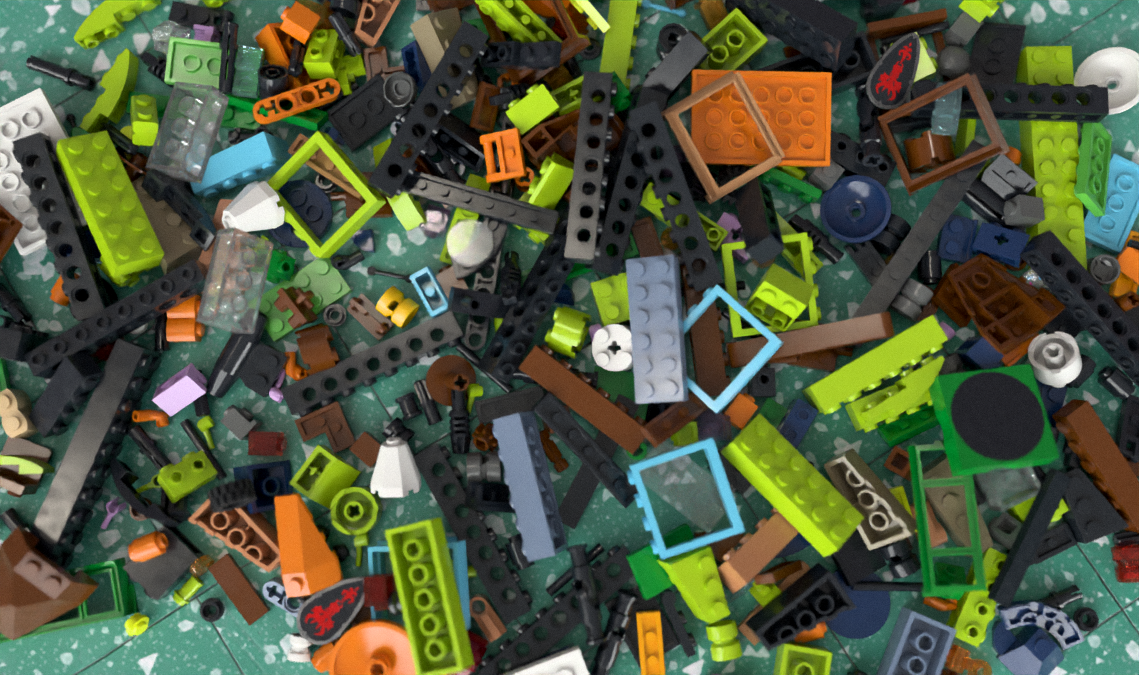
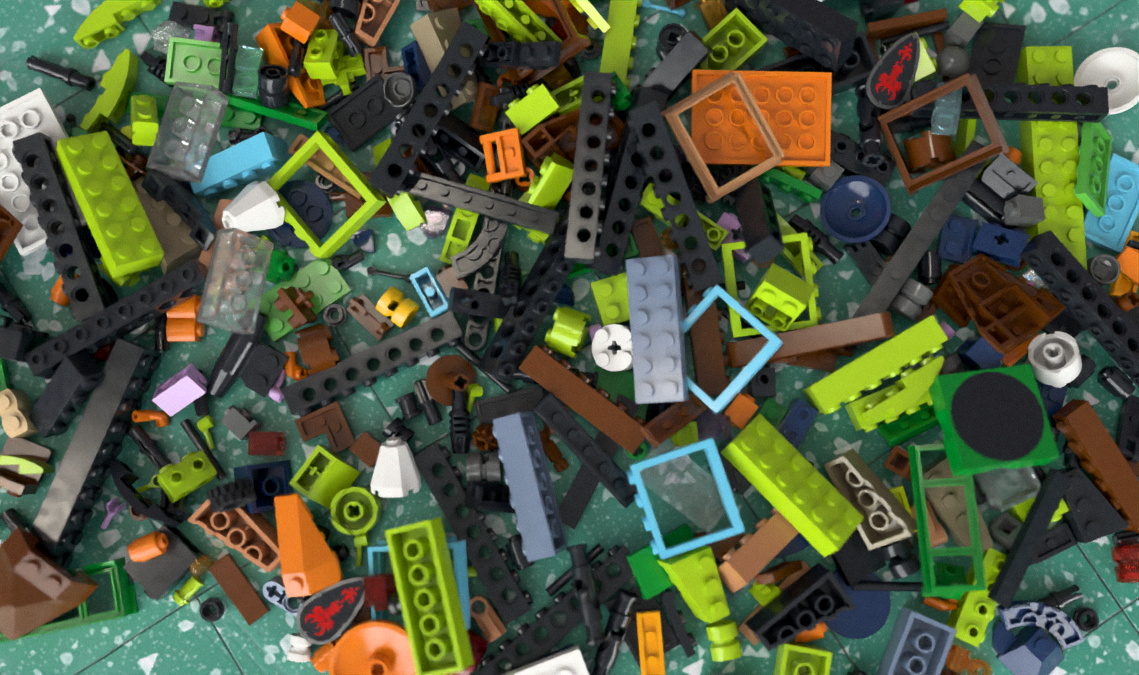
(136, 624): neon yellow plate -> none
(295, 97): orange beam -> none
(469, 242): clear tile -> none

